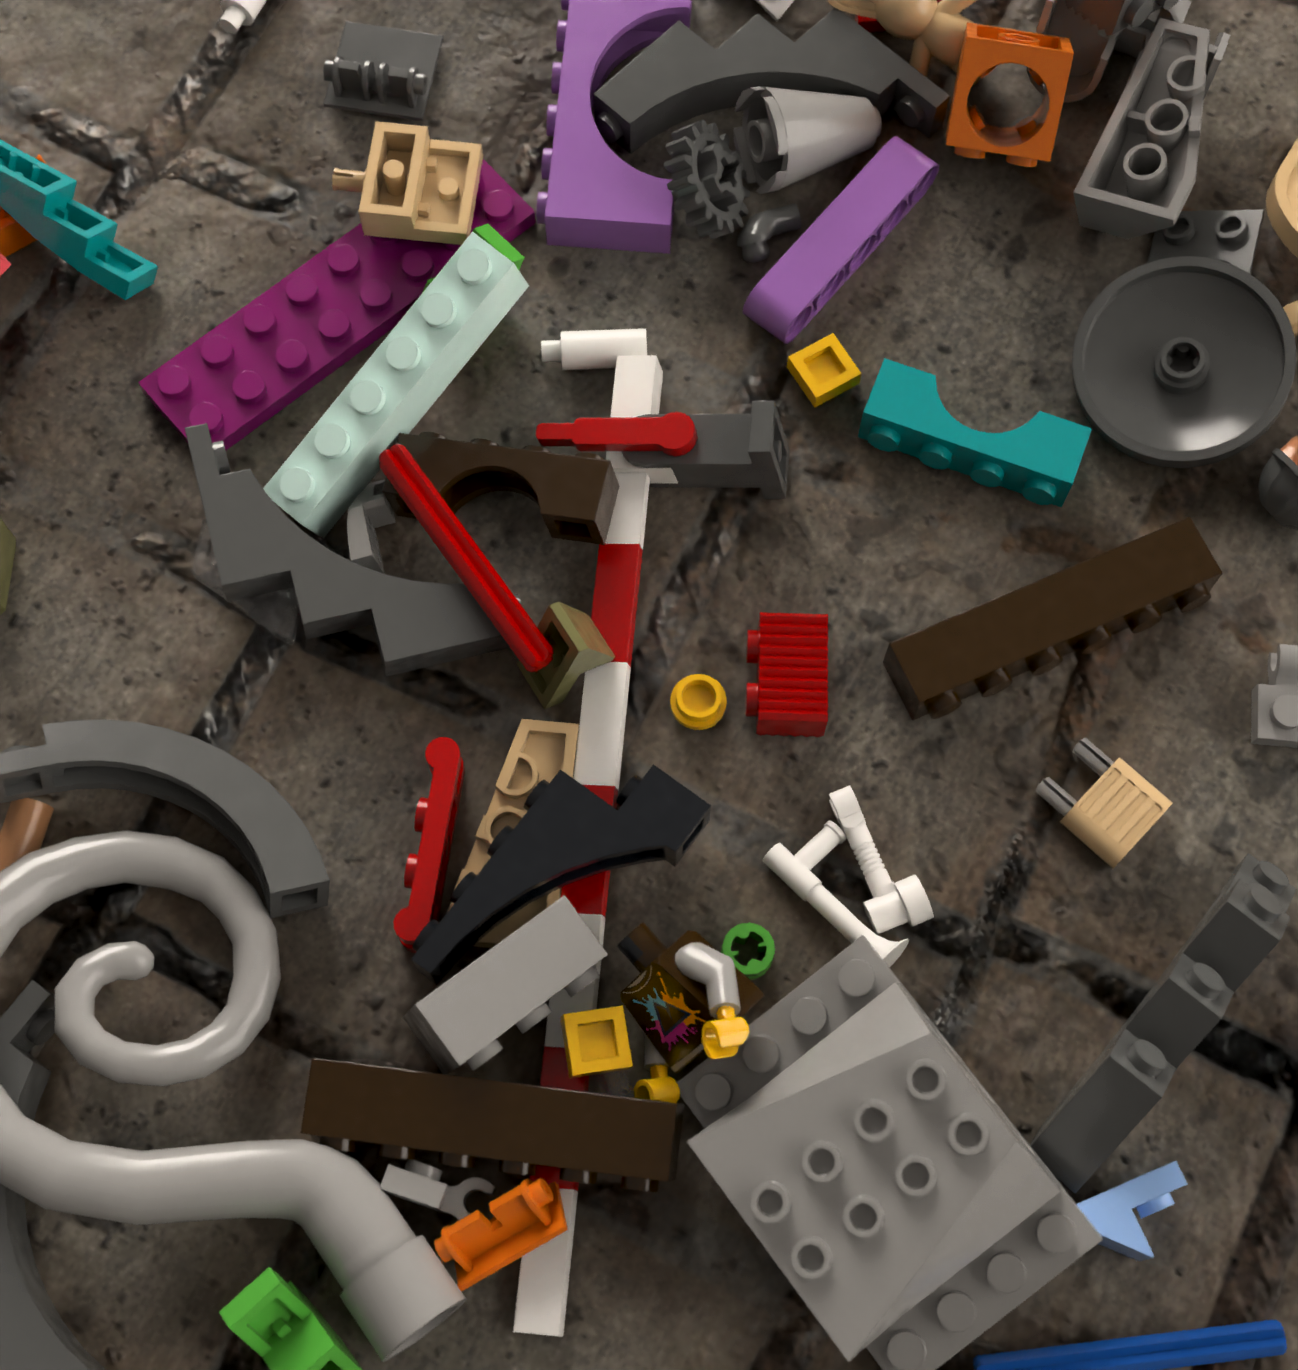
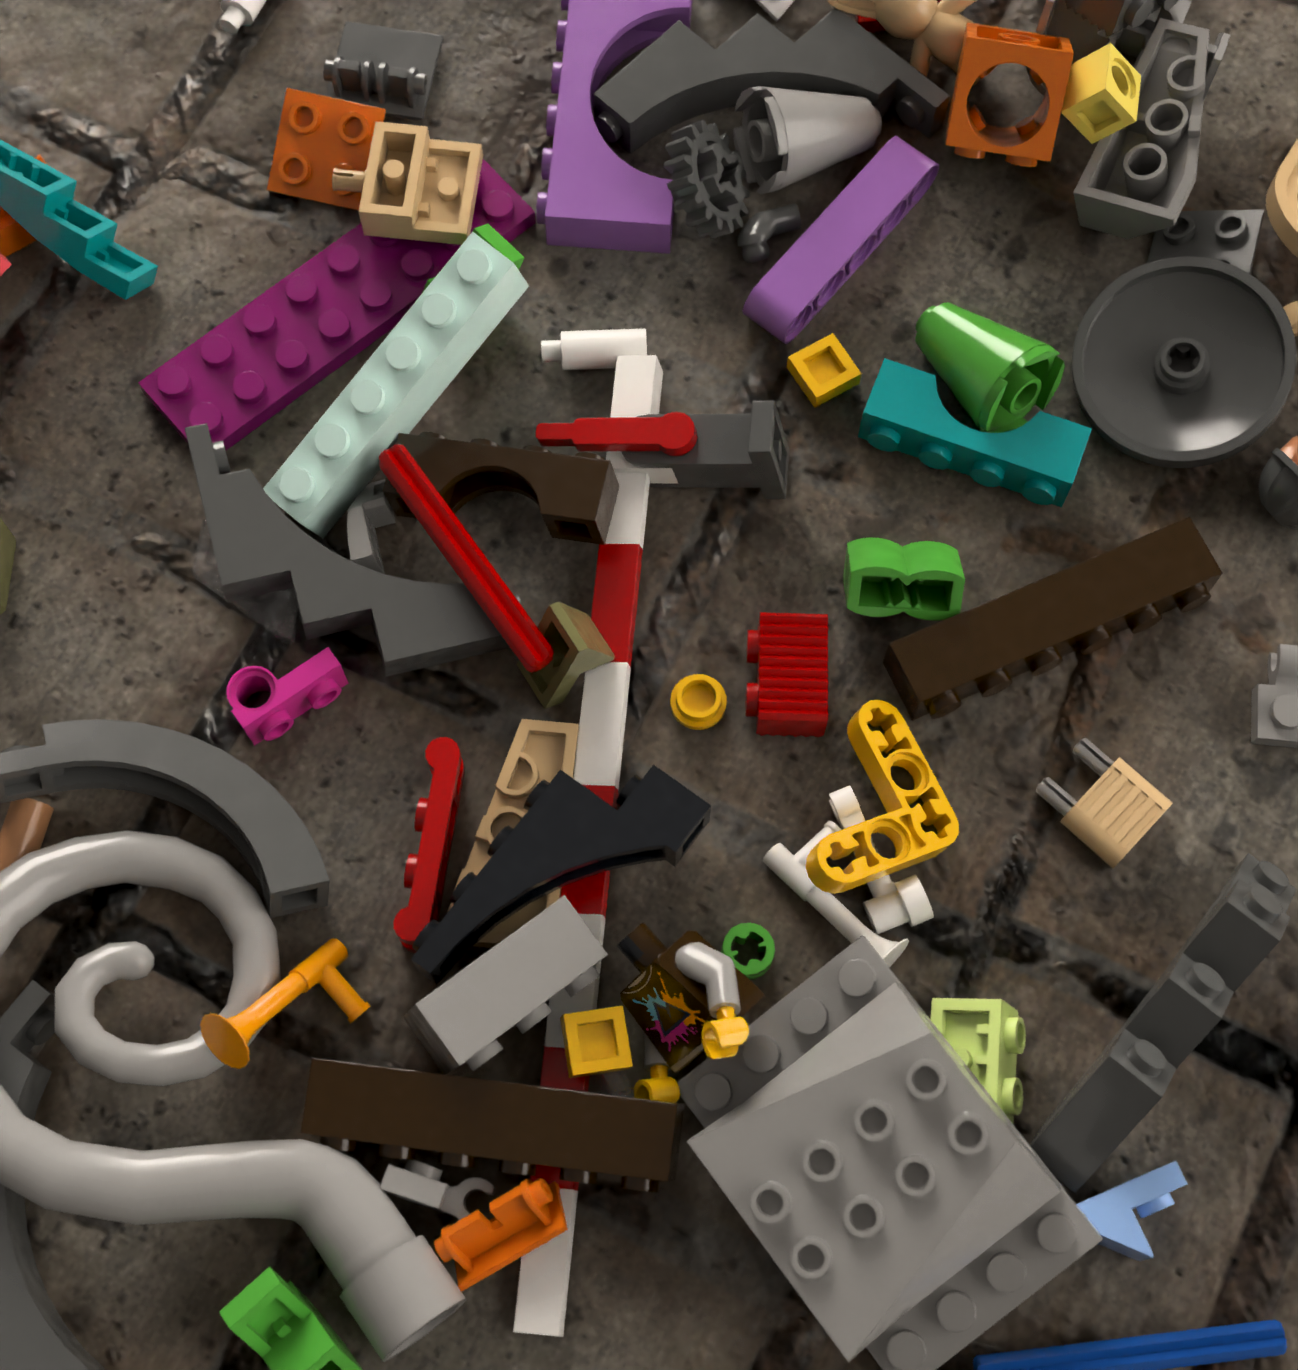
(229, 1036): none -> light orange piece
(307, 686): none -> dark pink plate
(317, 137): none -> orange hinge
(900, 822): none -> yellow beam
(914, 579): none -> bright green brick
(987, 1039): none -> yellowish green bracket
(988, 366): none -> bright green cone
(1102, 94): none -> light yellow brick

